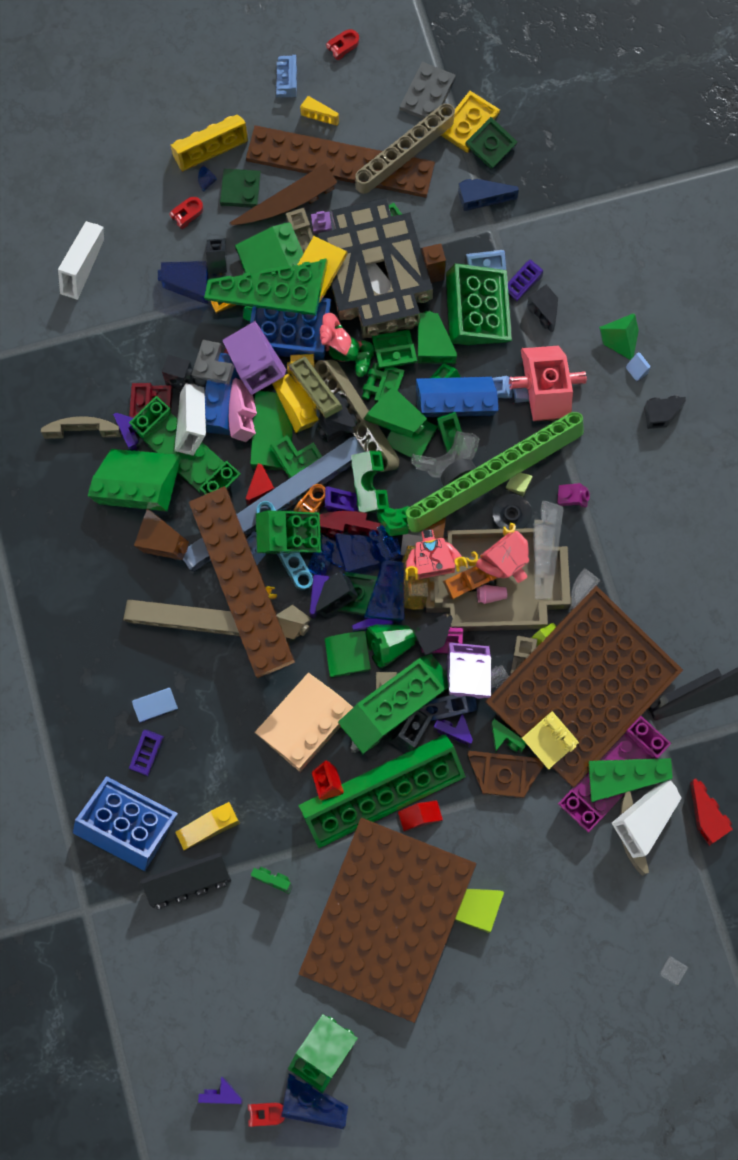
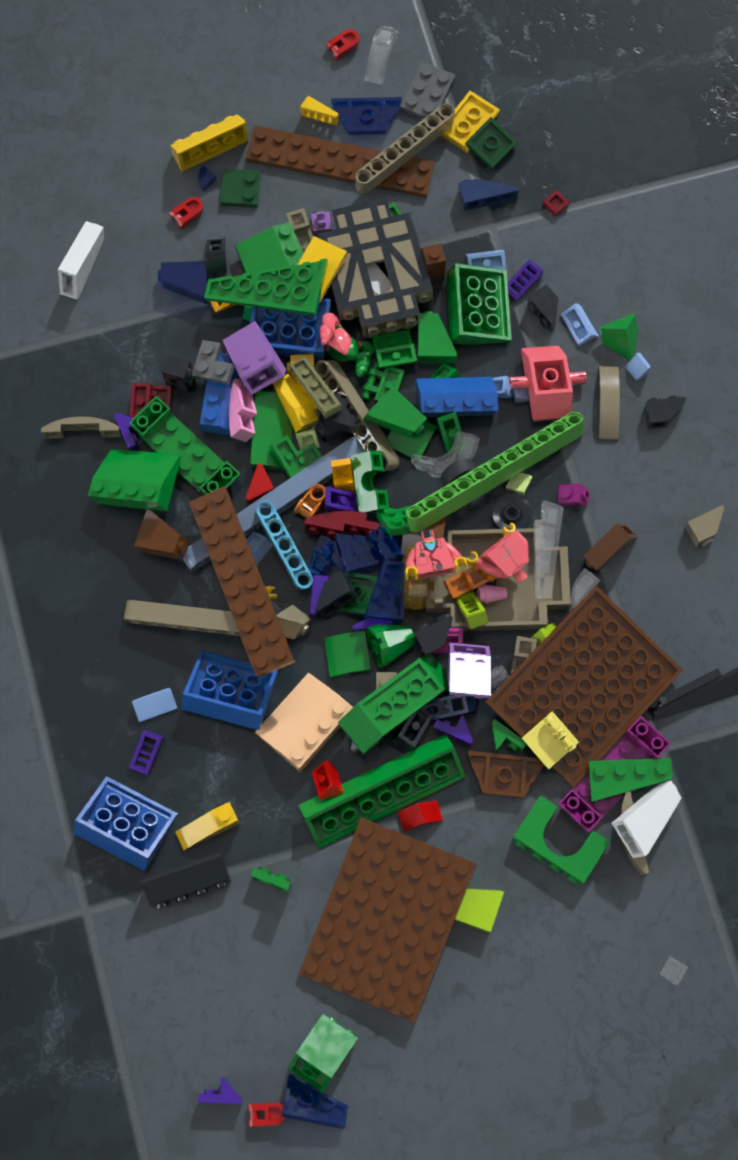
(191, 419): white slope -> none
(228, 690): none -> blue slope
(286, 76): medium blue hinge -> none
(288, 532): green slope -> none
(292, 196): reddish brown slope -> none
(307, 437): none -> yellowish green slope
(342, 475): none -> light orange slope
(366, 115): none -> clear blue wing
(380, 54): none -> clear arch
(473, 611): none -> lime slope
(556, 203): none -> dark red tile
(576, 866): none -> green arch
(579, 324): none -> light blue slope
(609, 403): none -> dark tan slope
(609, 546): none -> reddish brown slope
(705, 527): none -> dark tan slope
(708, 818): red slope -> none

